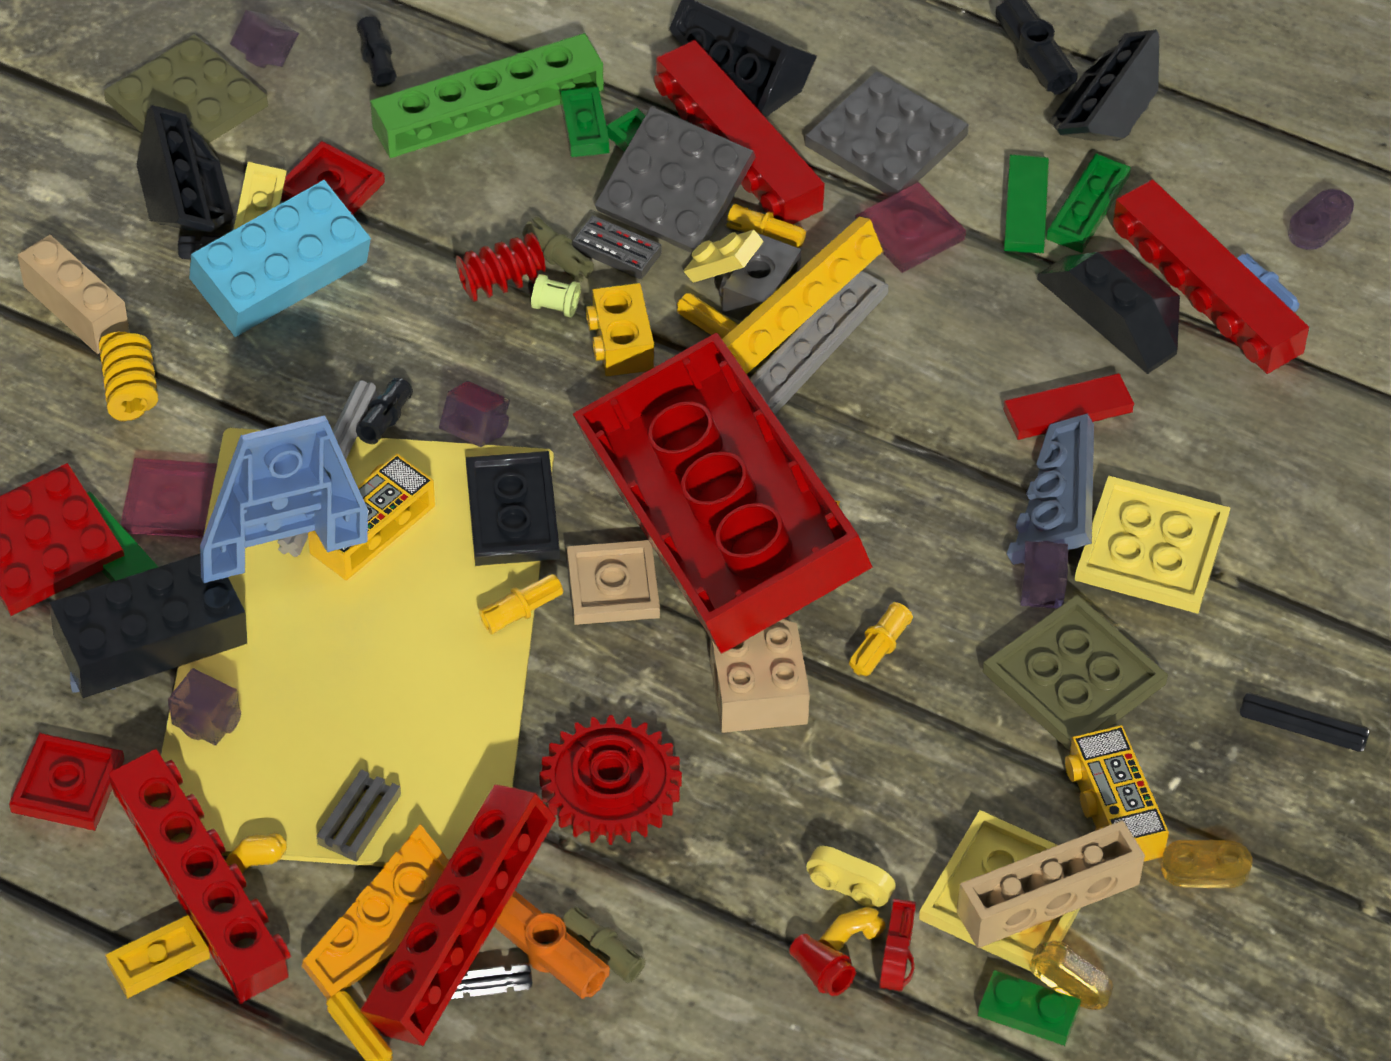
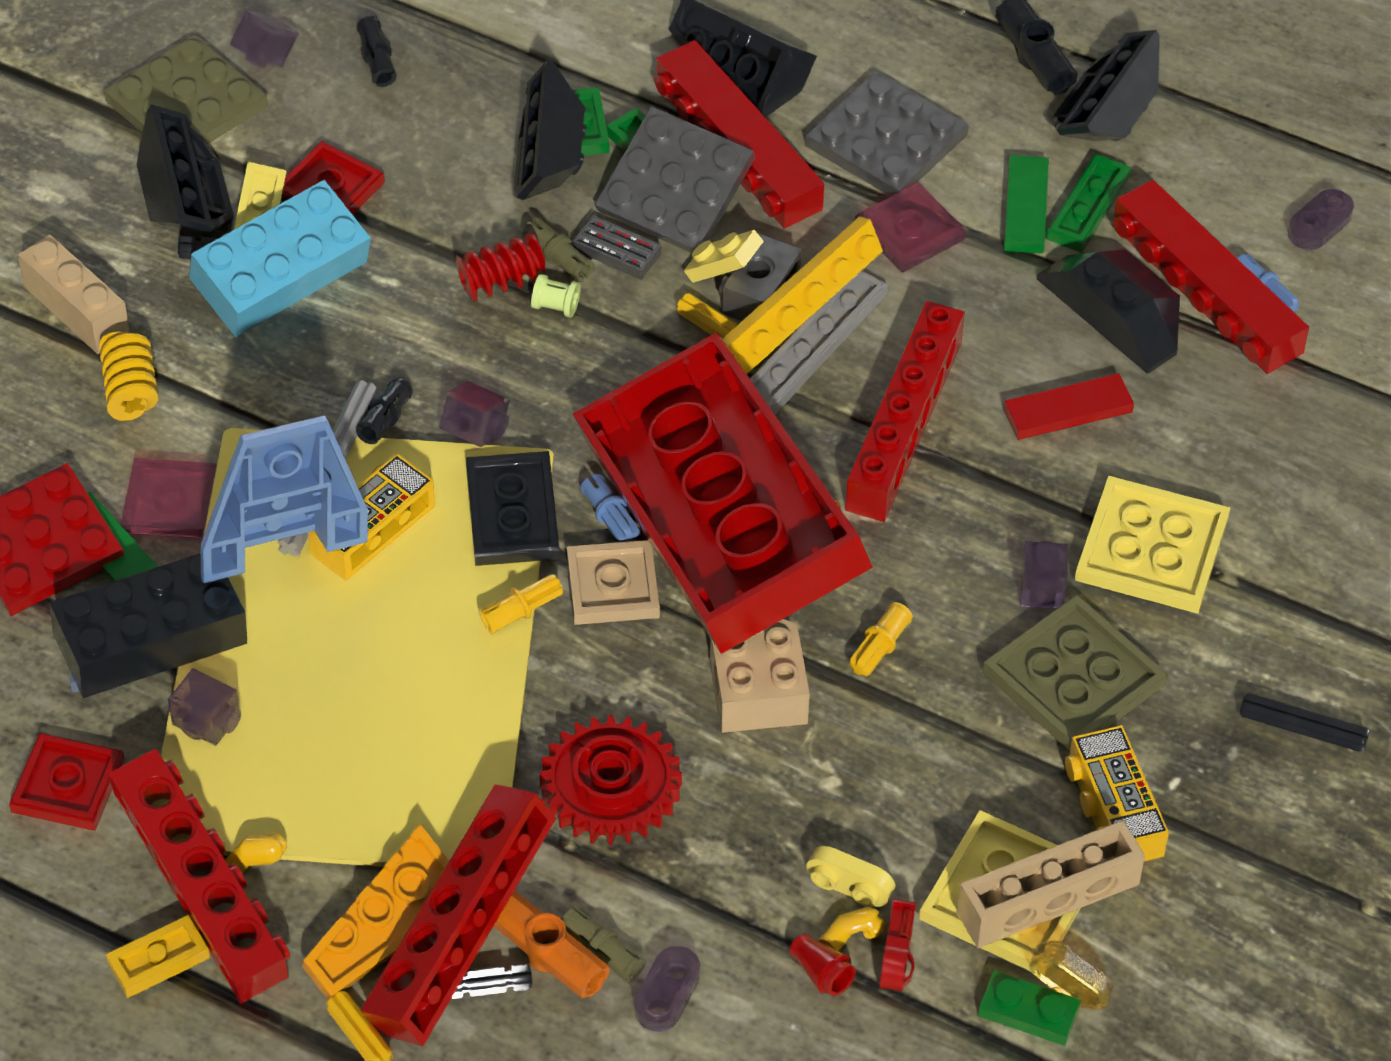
(374, 788): flat silver tile -> none
(484, 95): bright green brick -> none
(548, 134): none -> black wedge
(610, 509): none -> medium blue axle
(622, 329): yellow brick -> none
(666, 992): none -> plate
(745, 220): yellow axle -> none
(904, 411): none -> red brick
(1063, 490): sand blue wing -> none
(1207, 864): clear yellow plate -> none

